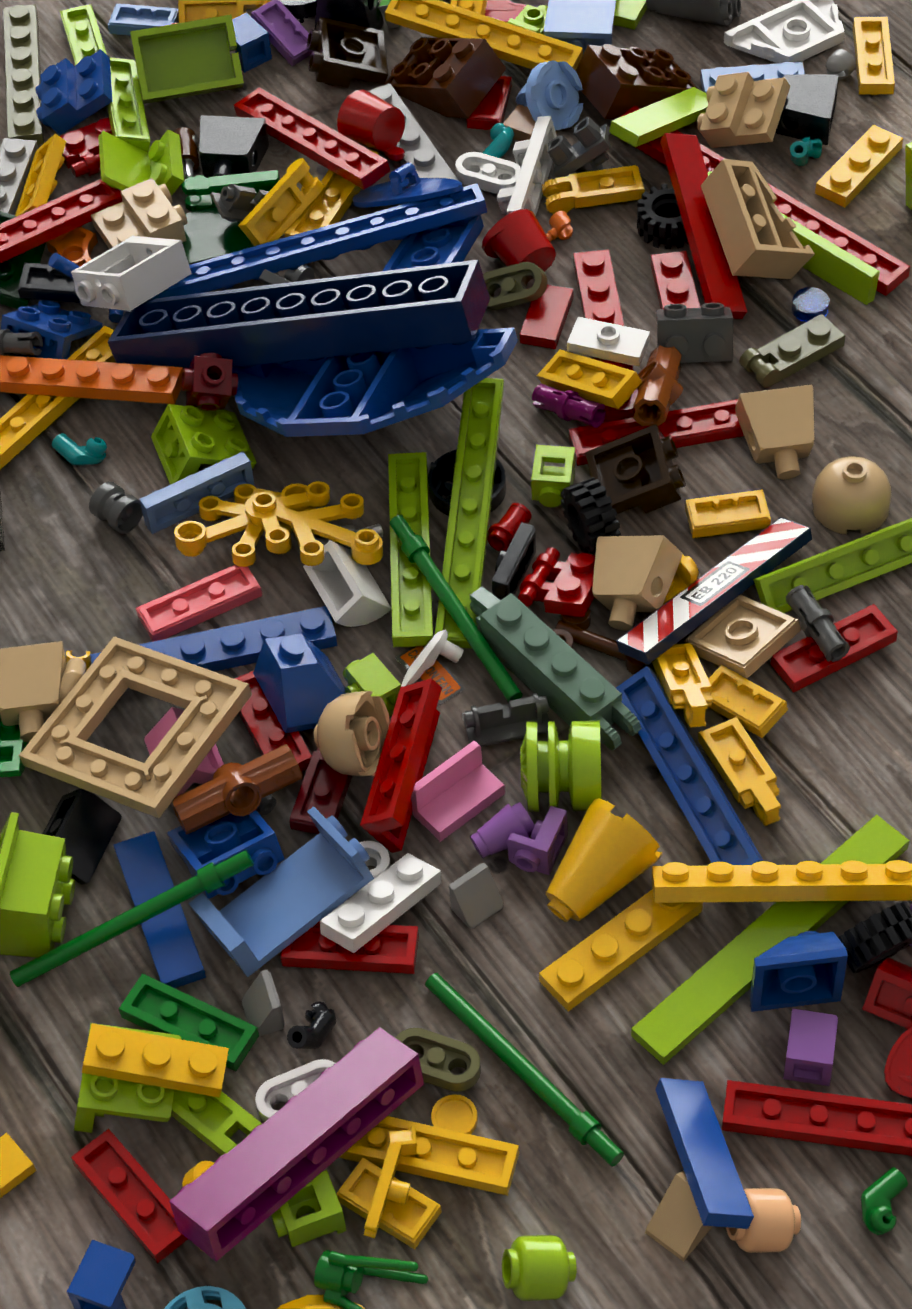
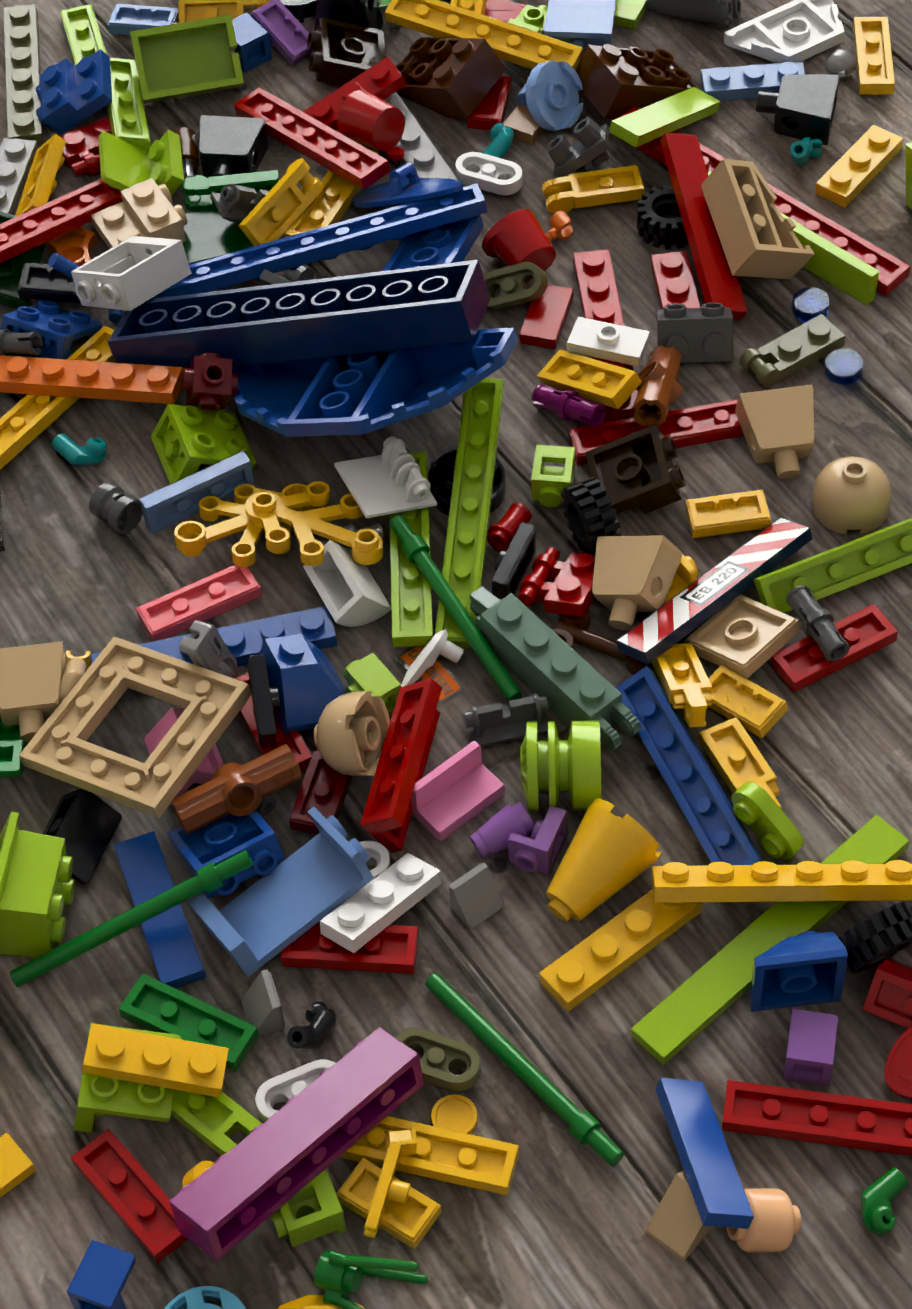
(208, 649): none -> light grey piece
(265, 701): none -> black plate
(381, 80): none -> red plate
(386, 481): none -> white hinge
(534, 171): white hinge -> none
(538, 1267): lime head -> none
(742, 110): tan plate -> none
(767, 820): none -> lime plate
(843, 366): none -> tile

